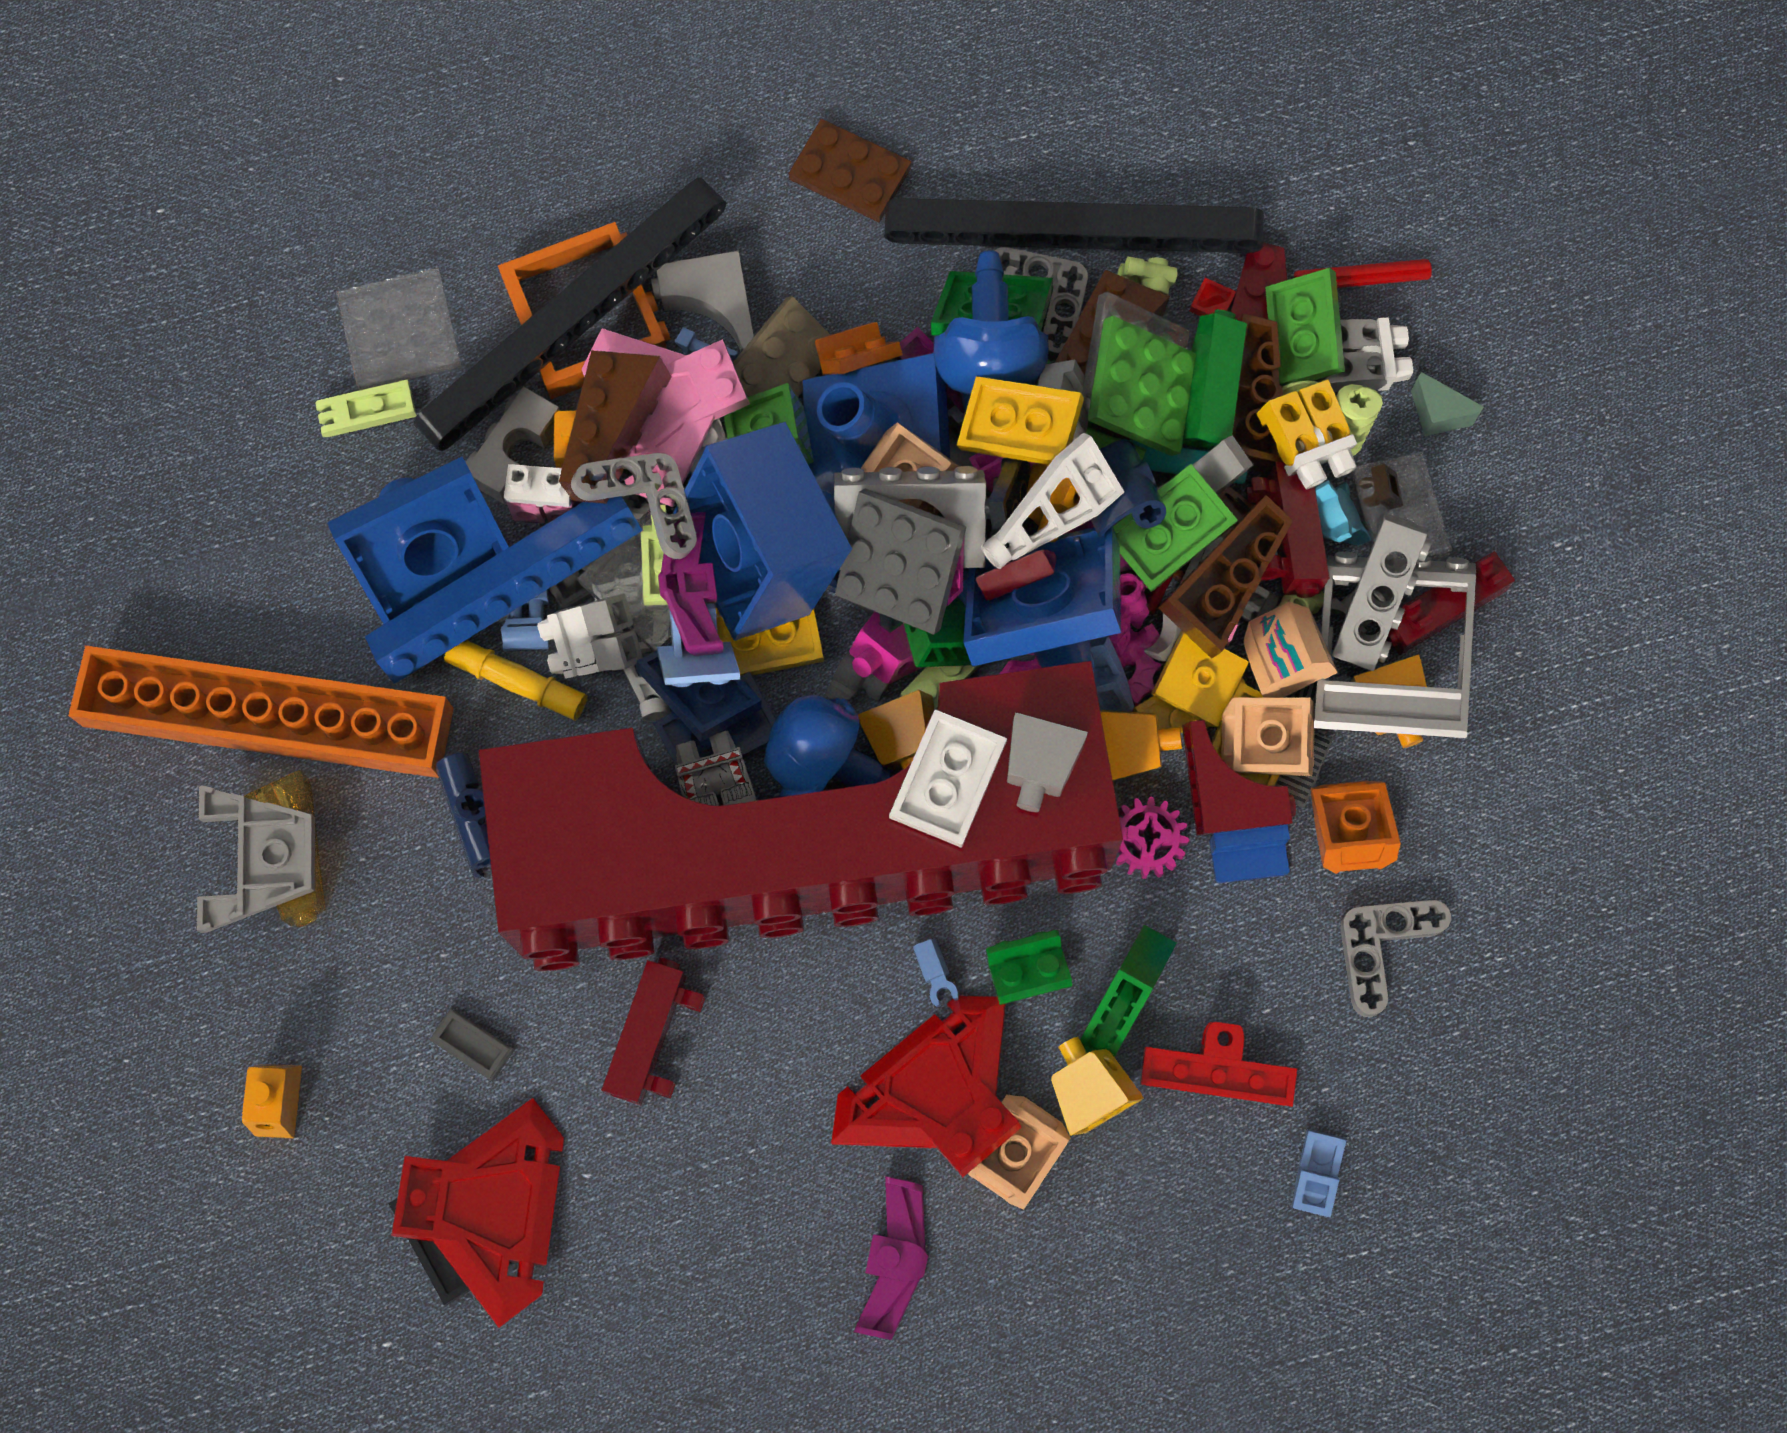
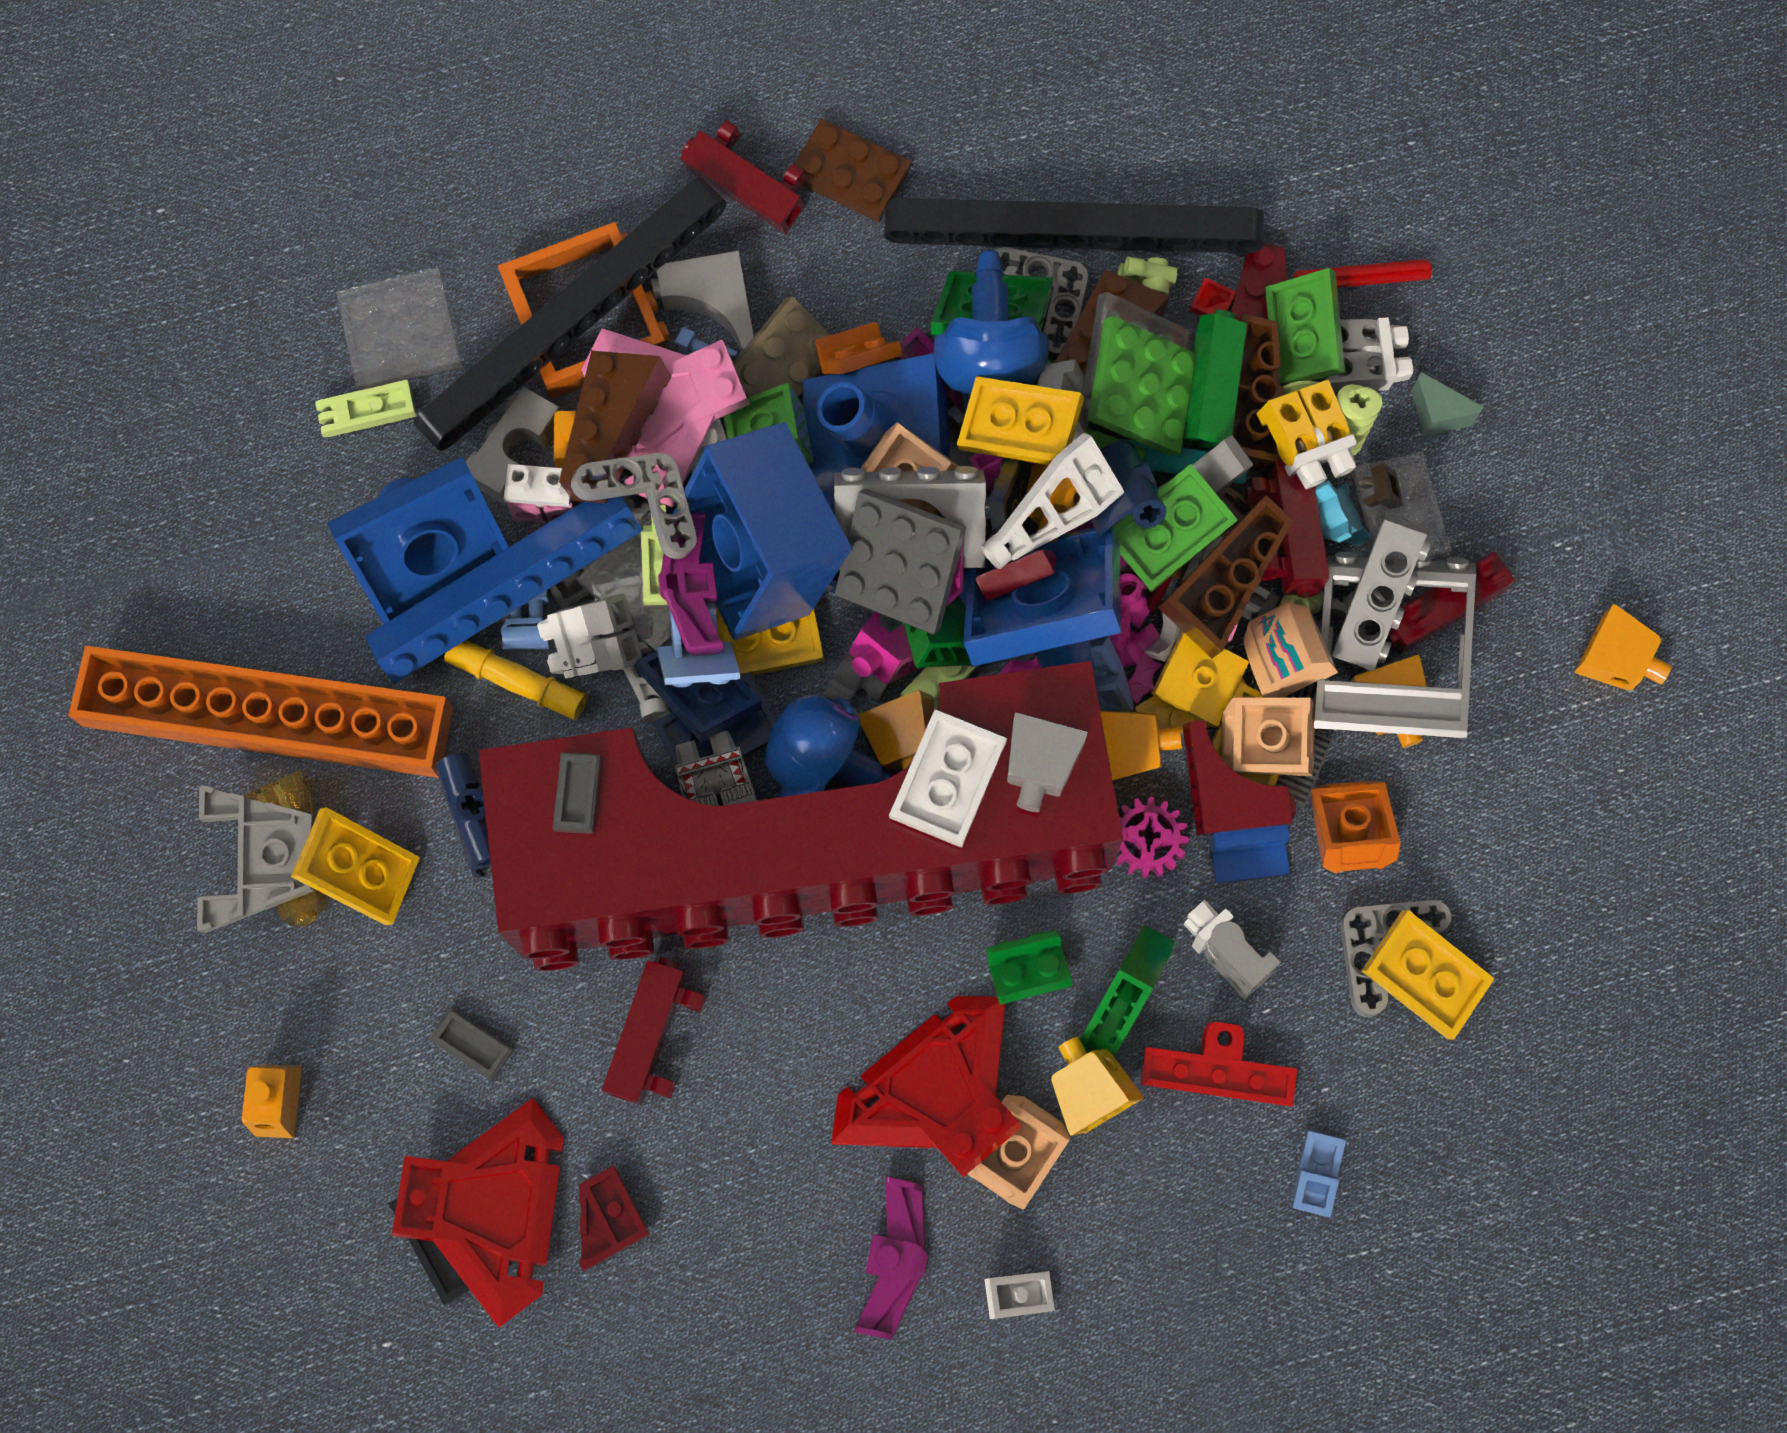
(355, 866): none -> yellow plate
(577, 793): none -> dark grey tile
(607, 1218): none -> dark red wing
(742, 181): none -> dark red brick
(934, 969): medium blue bar -> none
(1019, 1295): none -> white slope
(1228, 949): none -> light grey hips
(1427, 974): none -> yellow plate
(1622, 652): none -> light orange torso

